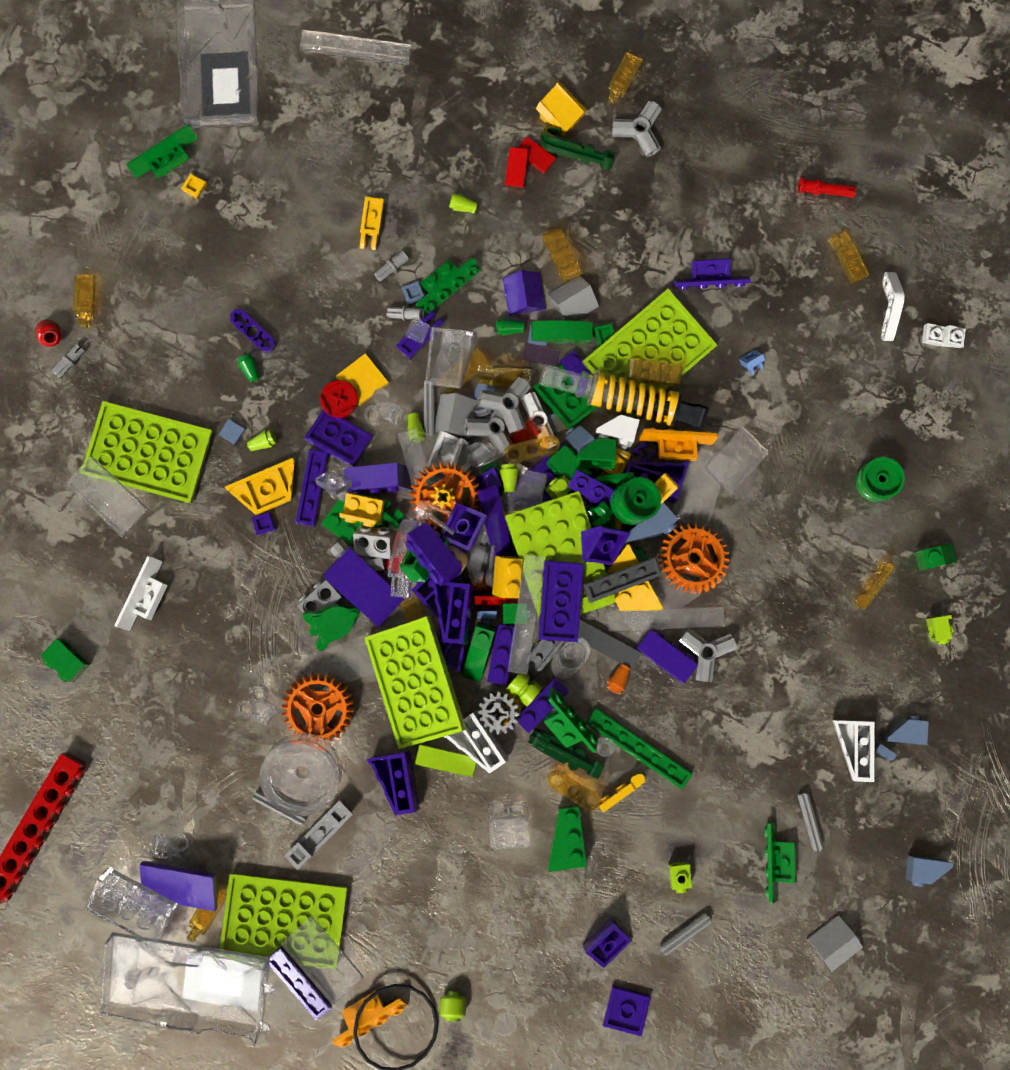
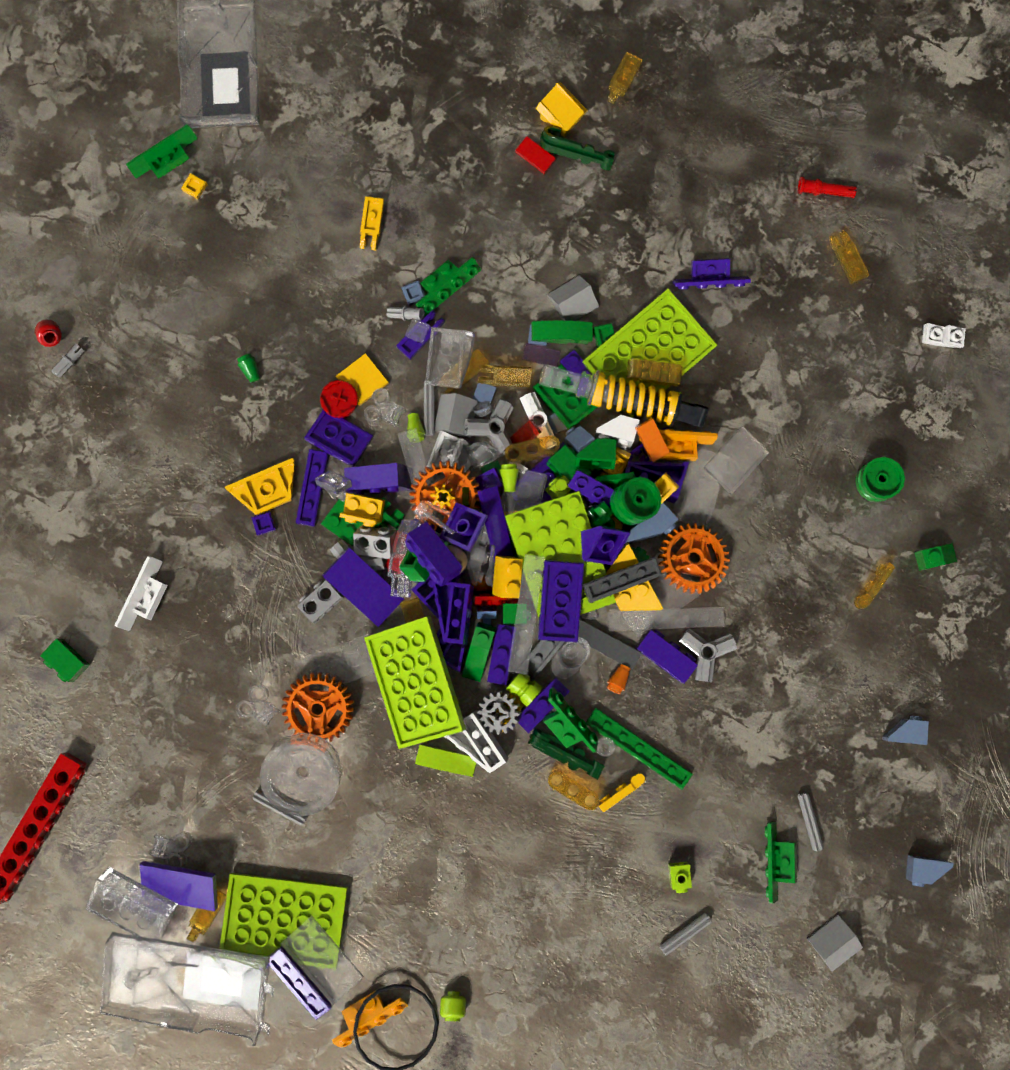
(84, 299): clear yellow hinge -> none
(106, 496): clear tile -> none
(150, 451): lime plate -> none
(232, 432): sand blue tile -> none
(247, 318): dark purple beam -> none
(263, 440): lime cone -> none
(318, 834): light grey slope -> none
(330, 623): green tile -> none
(355, 47): clear tile -> none
(391, 266): light grey axle -> none
(397, 780): dark purple wedge -> none
(462, 203): lime cone -> none
(508, 825): clear bracket -> none
(509, 326): green cone -> none
(514, 394): light grey piece -> none
(516, 167): red tile -> none
(523, 292): dark purple slope -> none
(561, 254): clear yellow beam -> none
(567, 843): green wedge -> none
(606, 943): dark purple slope -> none
(626, 1010): dark purple tile -> none
(645, 138): light grey piece -> none
(652, 440): none -> orange tile
(751, 360): medium blue tile -> none
(857, 747): white wedge -> none
(884, 752): sand blue tile -> none
(895, 296): white beam -> none
(940, 629): lime brick -> none

